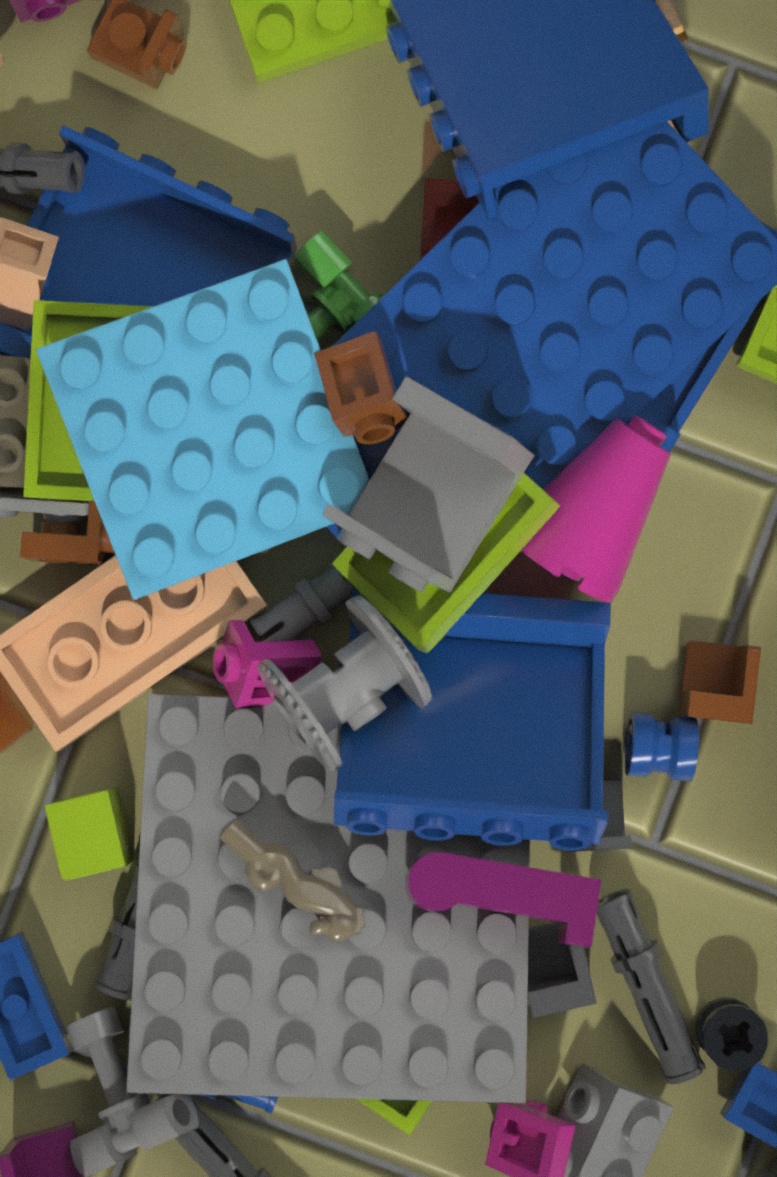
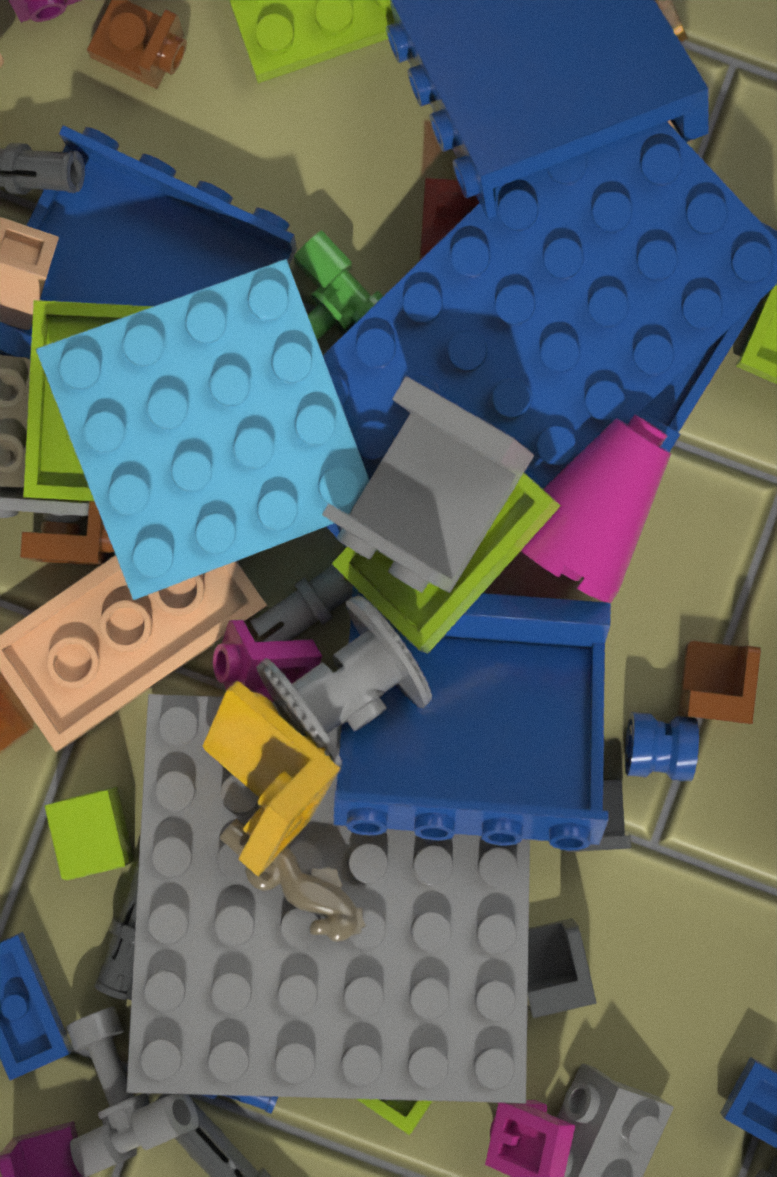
(275, 764): none -> yellow bracket
(361, 389): dark orange bracket -> none
(448, 880): magenta leg -> none
(639, 963): dark grey pin -> none
(720, 1024): black wheel -> none

